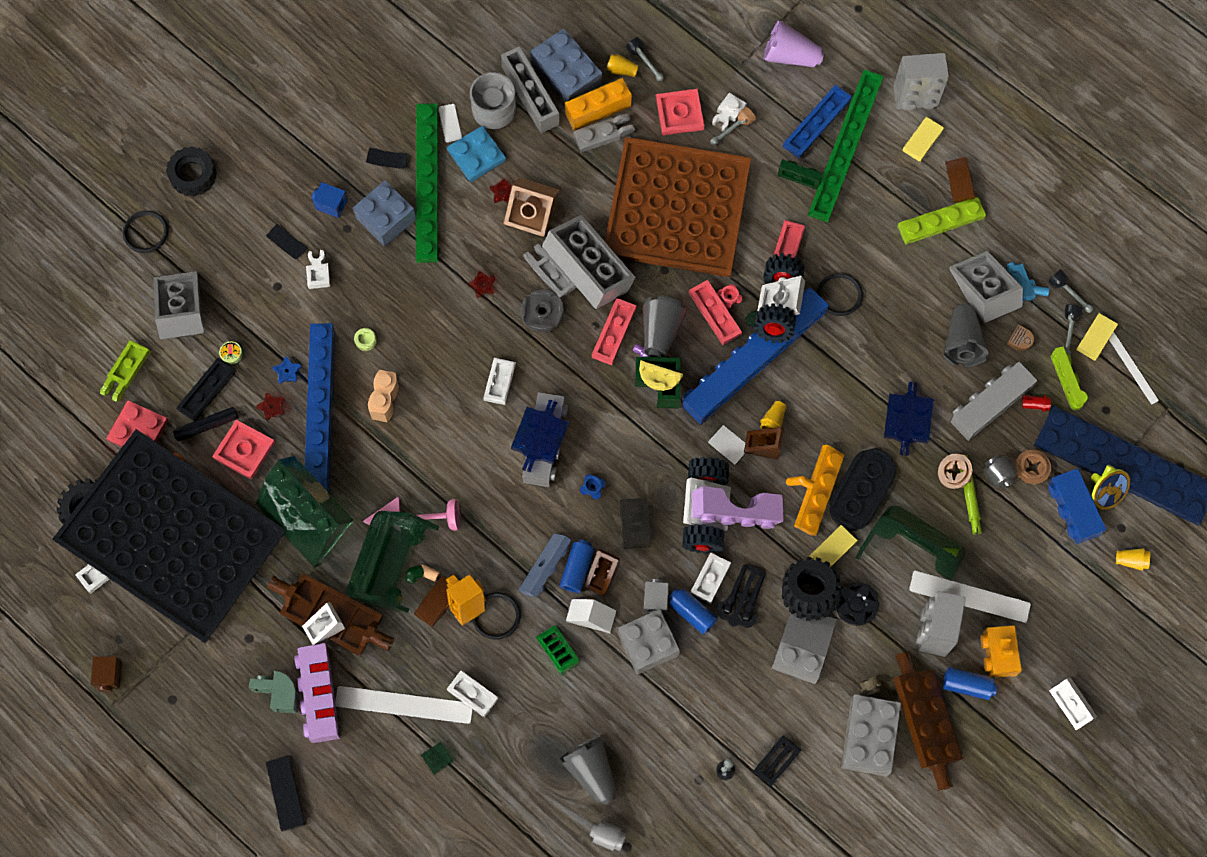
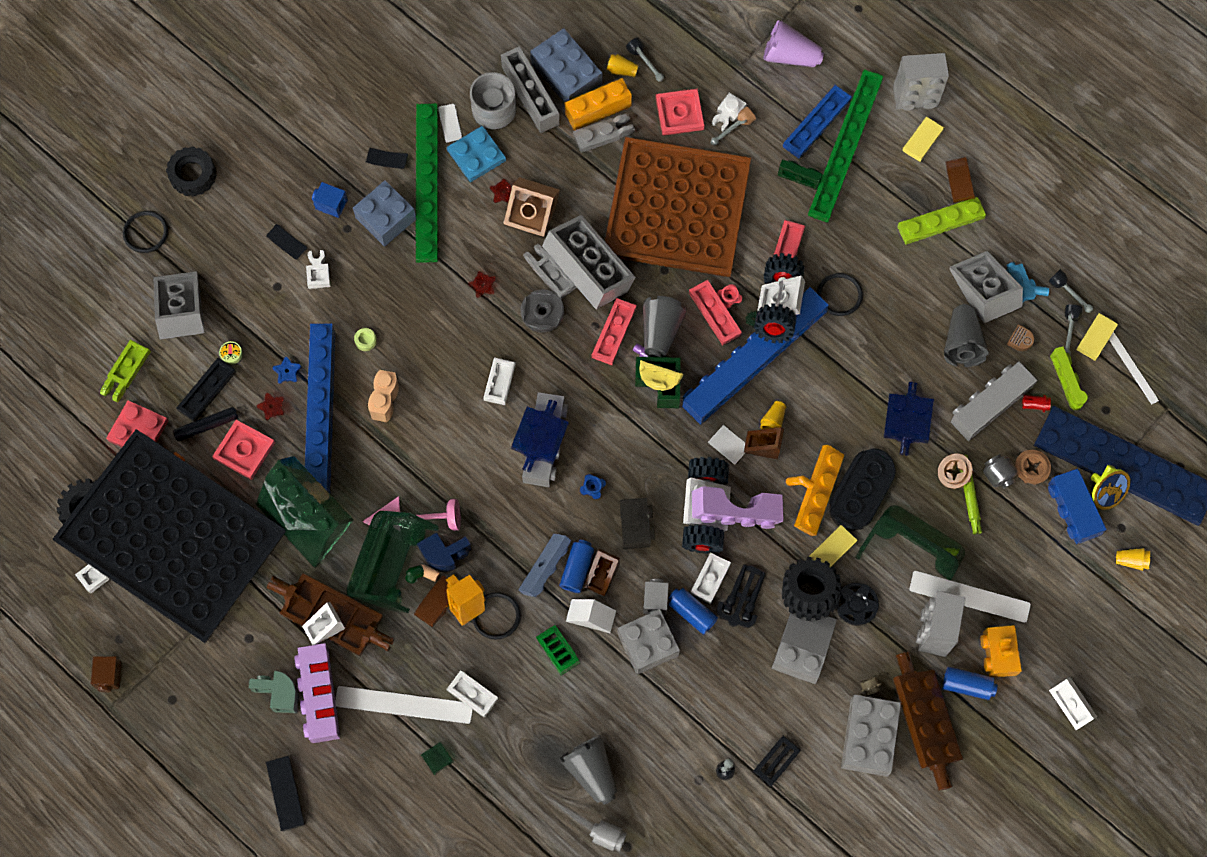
(442, 557): none -> dark blue brick

